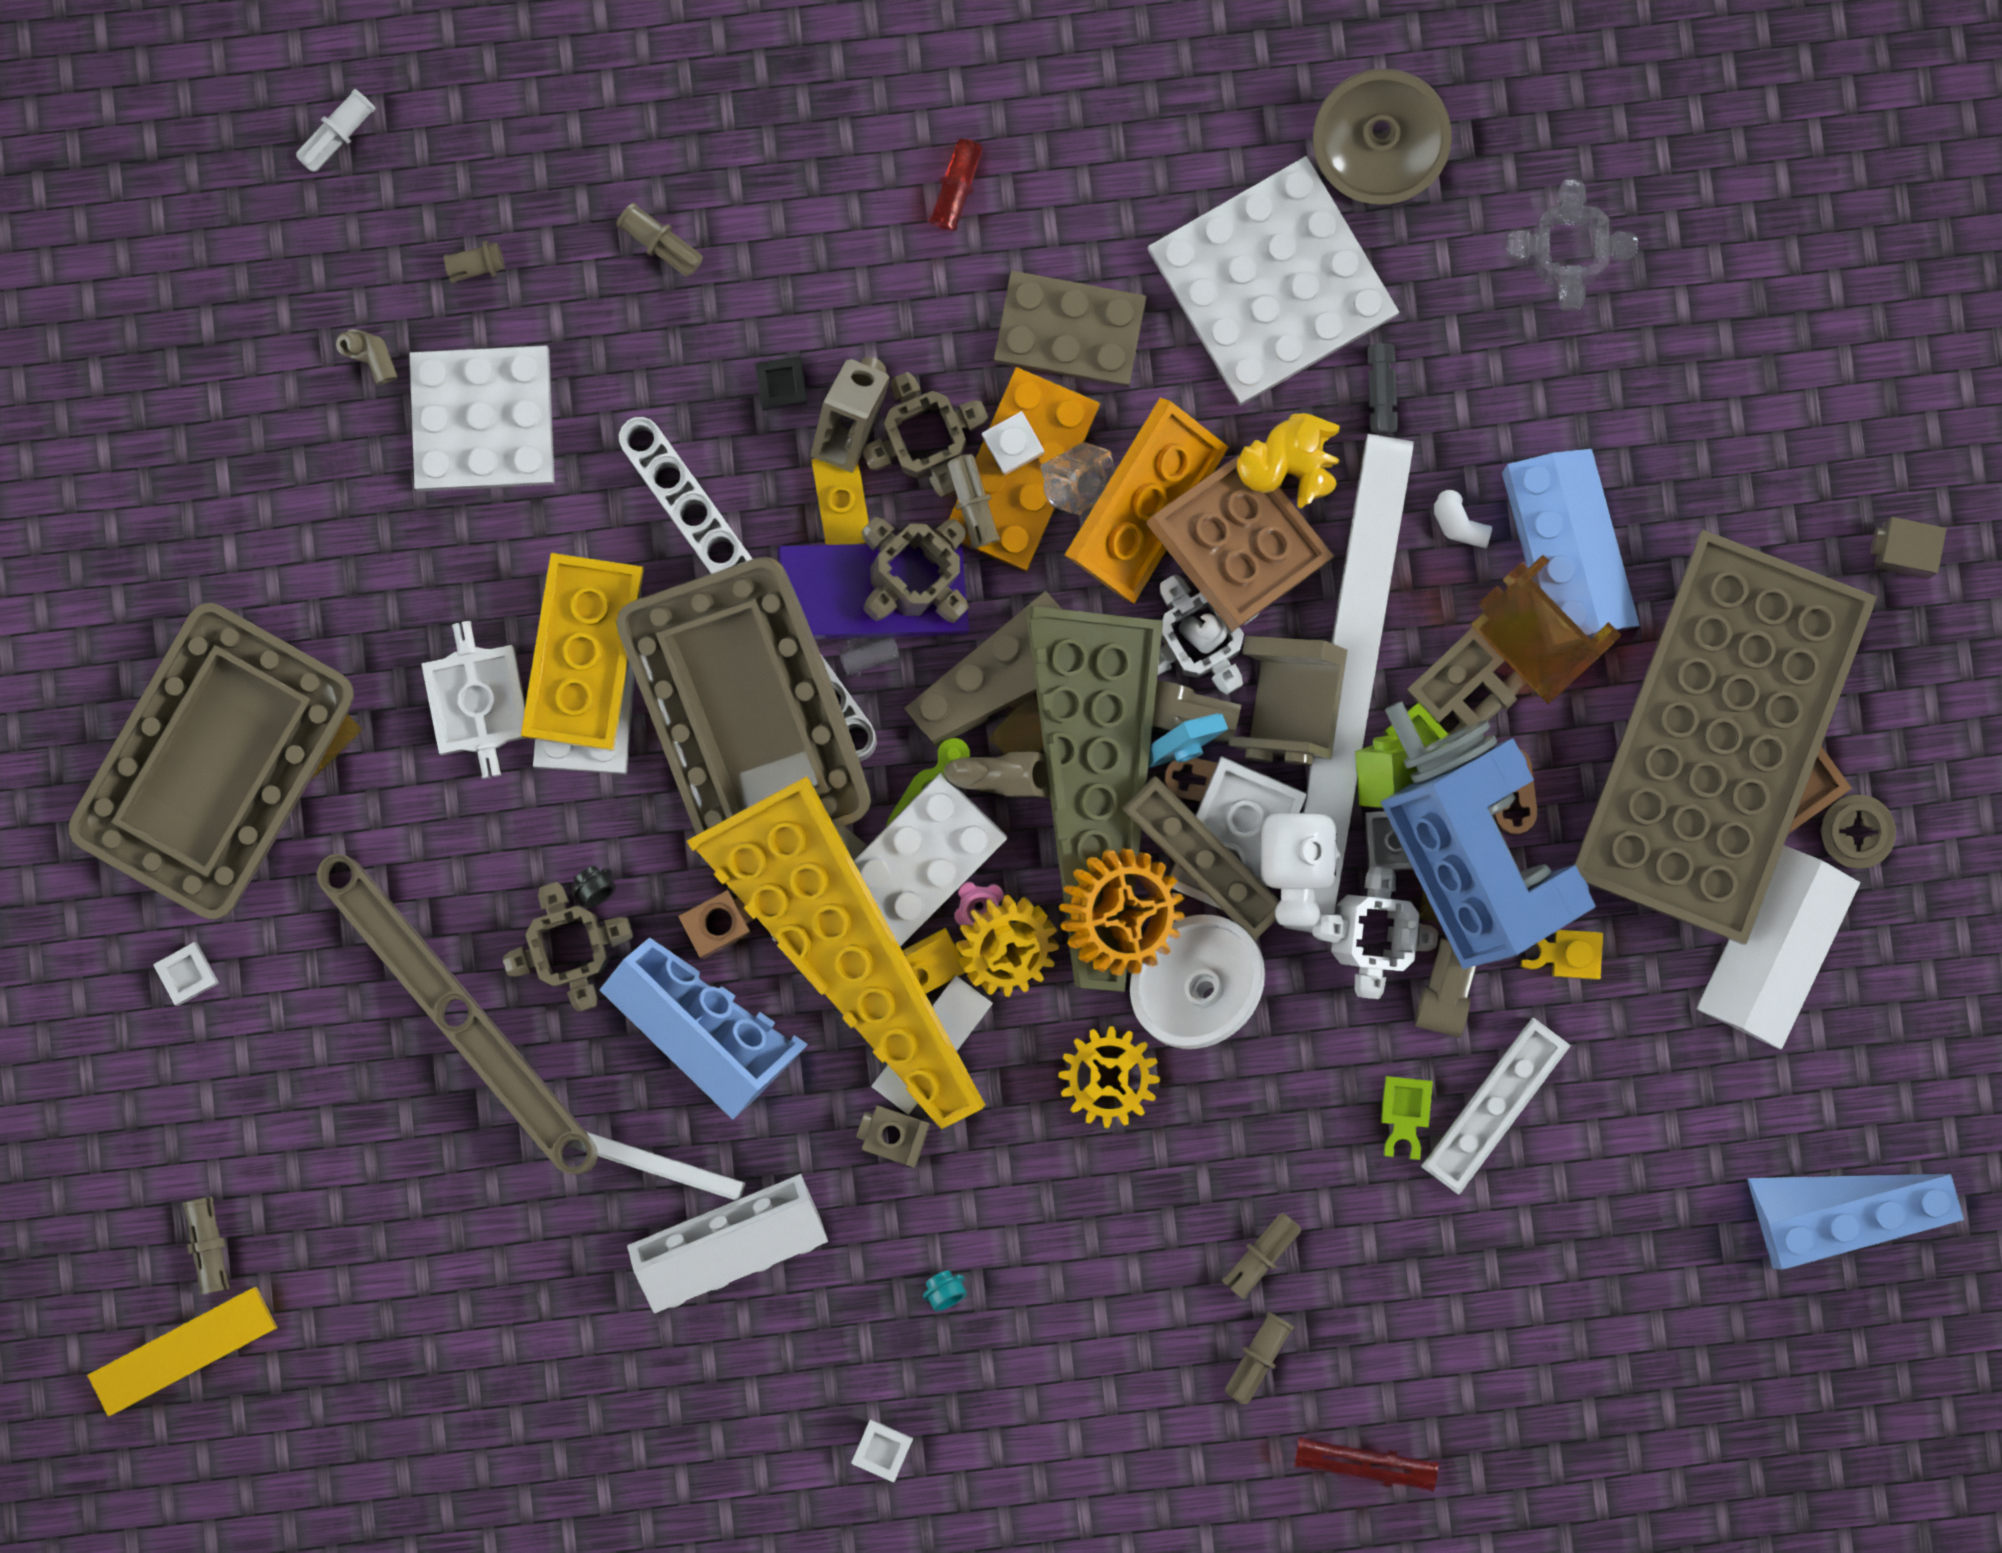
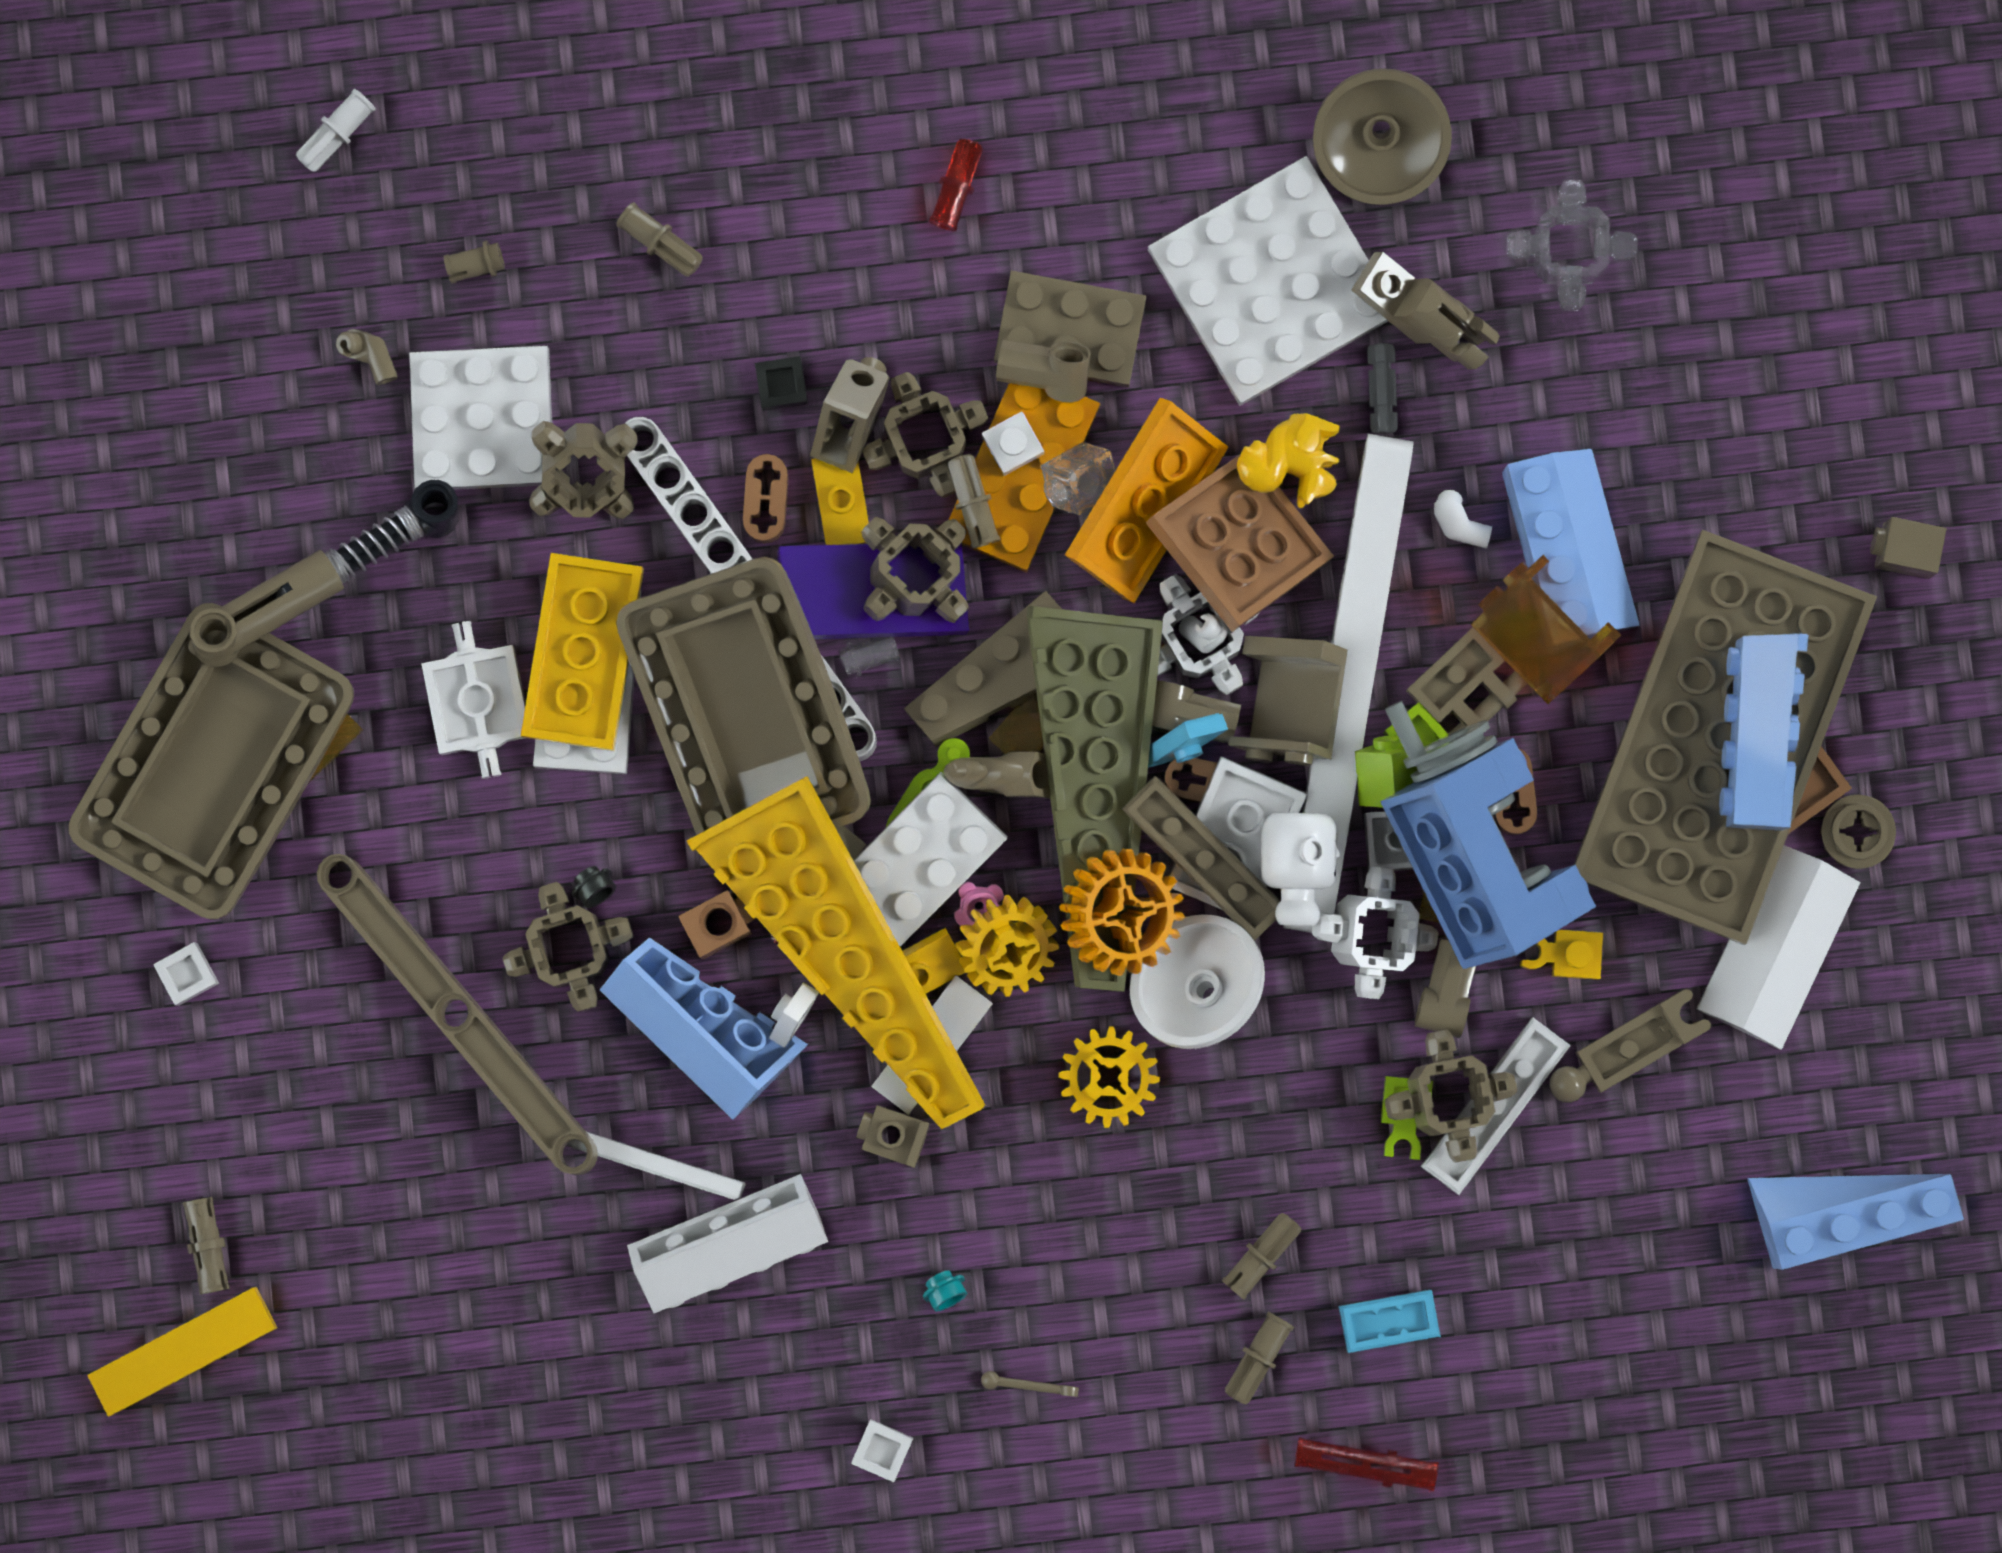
(319, 576): none -> piece
(589, 441): none -> dark tan piece
(777, 499): none -> medium nougat beam
(791, 1013): none -> white plate
(991, 1380): none -> dark tan hinge
(1057, 369): none -> dark tan piece
(1389, 1321): none -> medium azure plate
(1423, 311): none -> dark tan plate
(1483, 1089): none -> dark tan piece
(1628, 1048): none -> dark tan plate
(1762, 731): none -> light blue wedge

